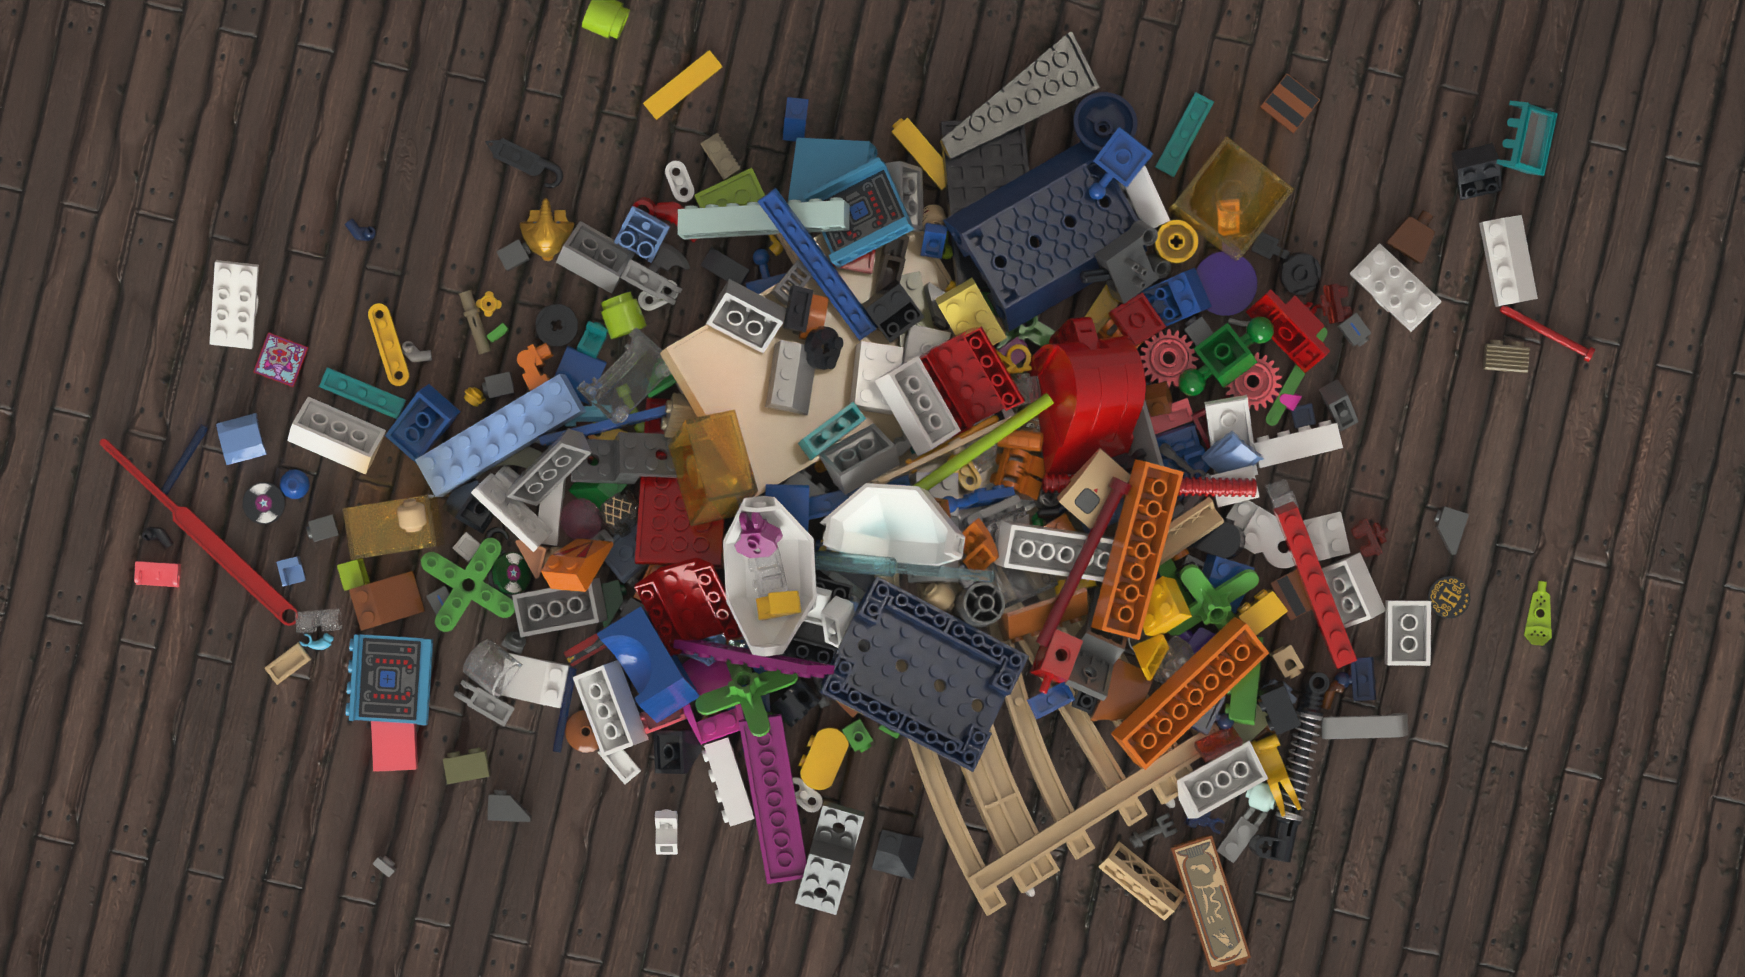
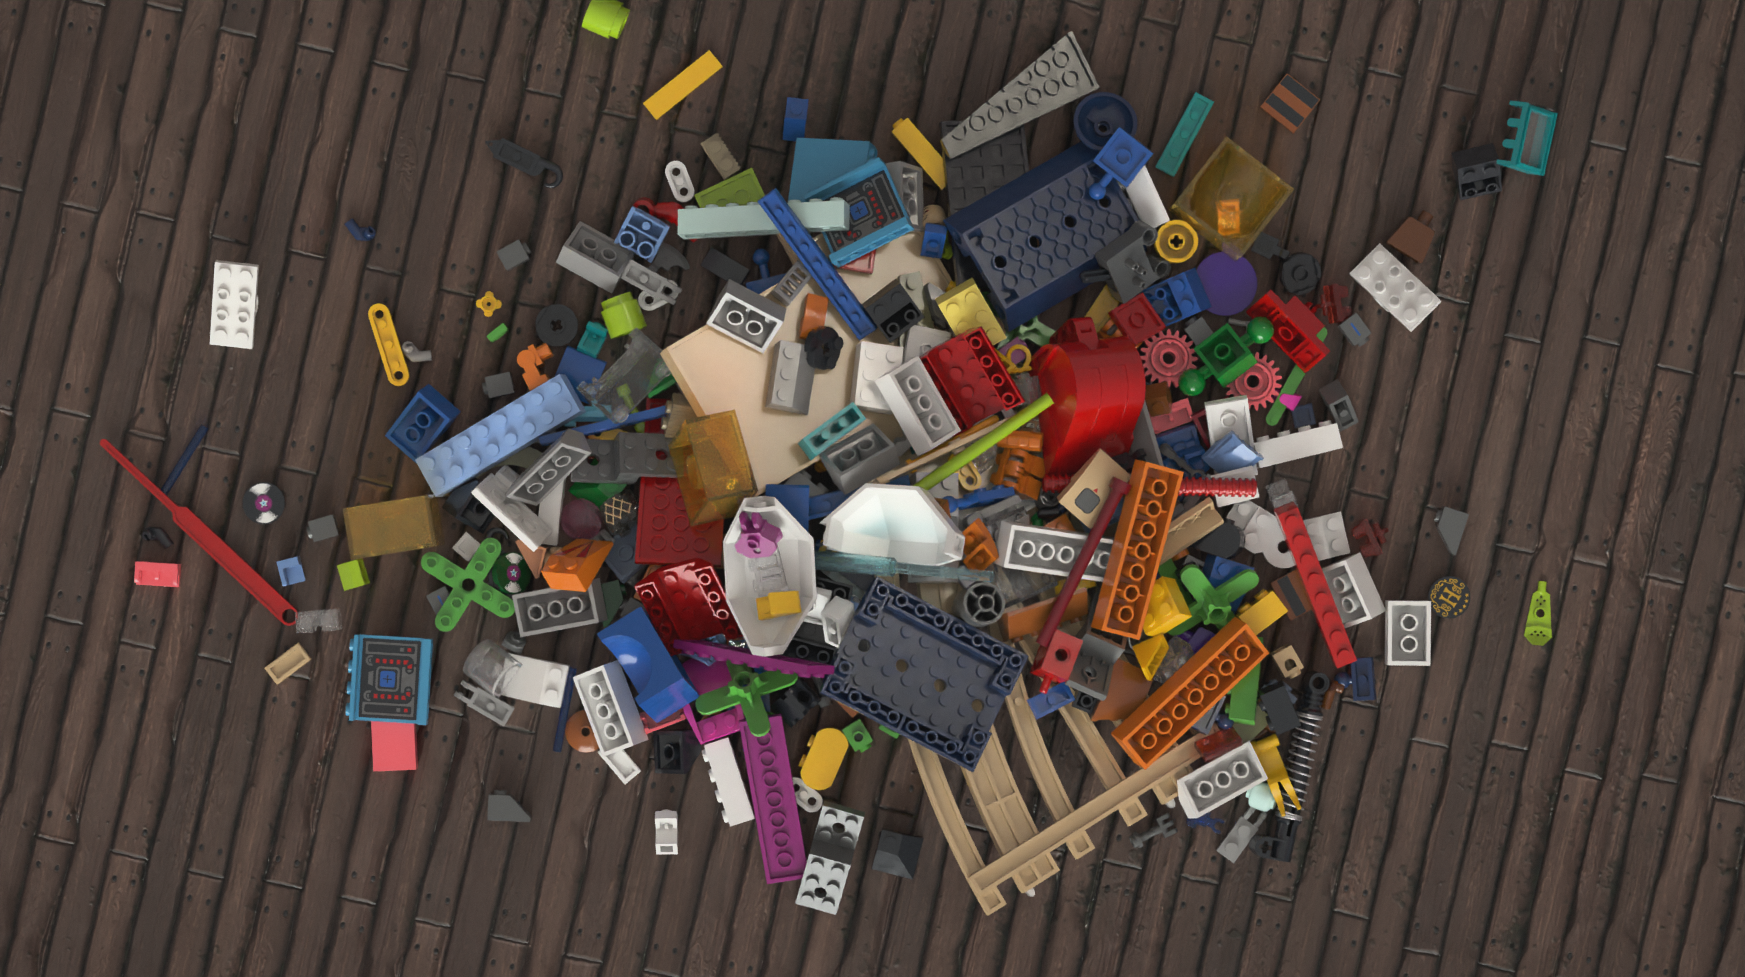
(241, 439): medium blue slope -> none
(281, 359): tile -> none
(294, 484): blue brick -> none
(320, 644): medium azure arm -> none
(336, 435): white slope -> none
(362, 393): teal tile -> none
(385, 865): light grey plate -> none
(387, 600): dark orange slope -> none
(411, 515): tan head -> none
(466, 766): olive brick -> none
(474, 321): dark tan pin -> none
(474, 396): yellow plate -> none
(543, 233): pearl gold piece -> none
(584, 650): red sticker -> none
(776, 247): yellow hand -> none
(798, 309): black panel -> none
(891, 262): dark brown slope -> none
(939, 596): tan head -> none
(1139, 884): tan fence -> none
(1210, 903): brick -> none
(1365, 726): light grey beam -> none
(1506, 357): dark tan brick -> none
(1508, 260): white slope -> none
(1588, 353): red bar -> none

